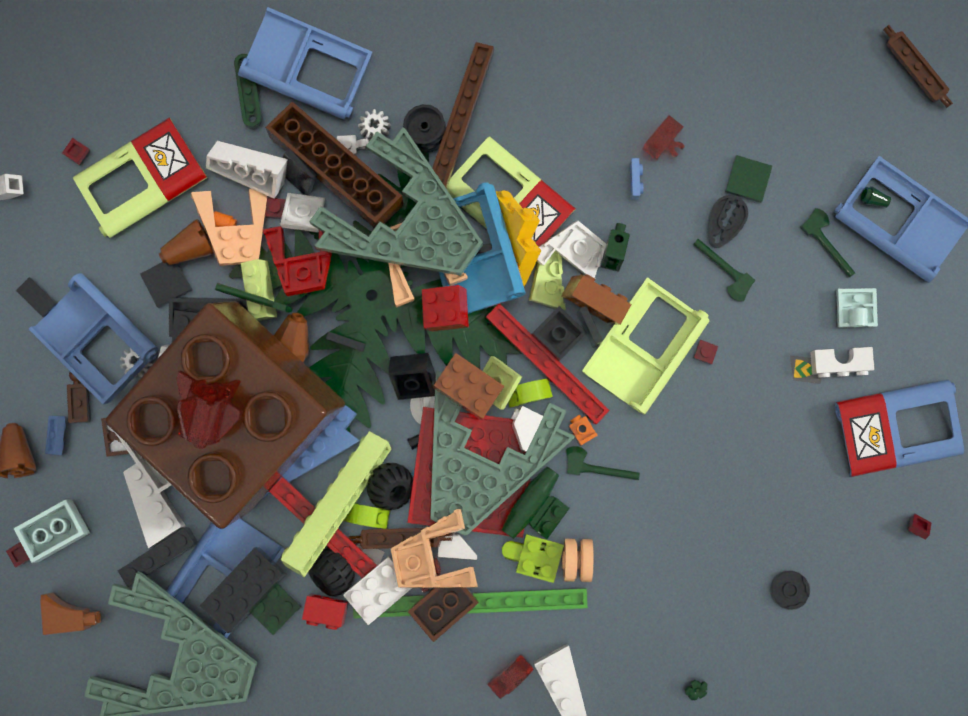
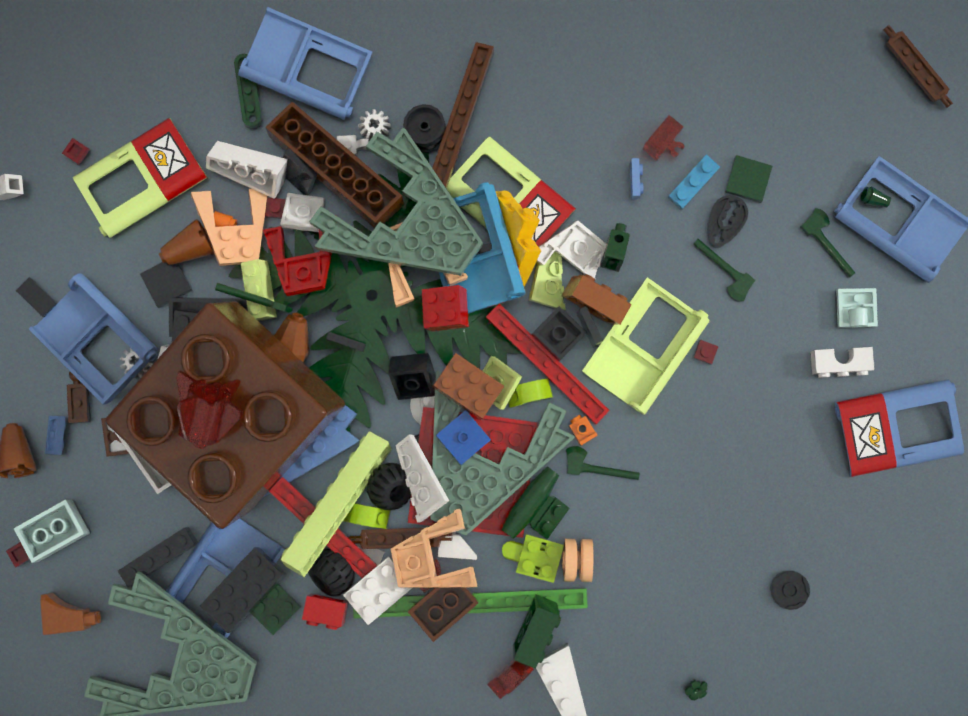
(154, 510): white wedge -> none
(423, 483): none -> white wing
(463, 437): none -> blue plate
(525, 426): white slope -> none
(536, 631): none -> dark green brick
(694, 181): none -> dark azure plate
(802, 370): sticker -> none
(919, 526): dark red plate -> none

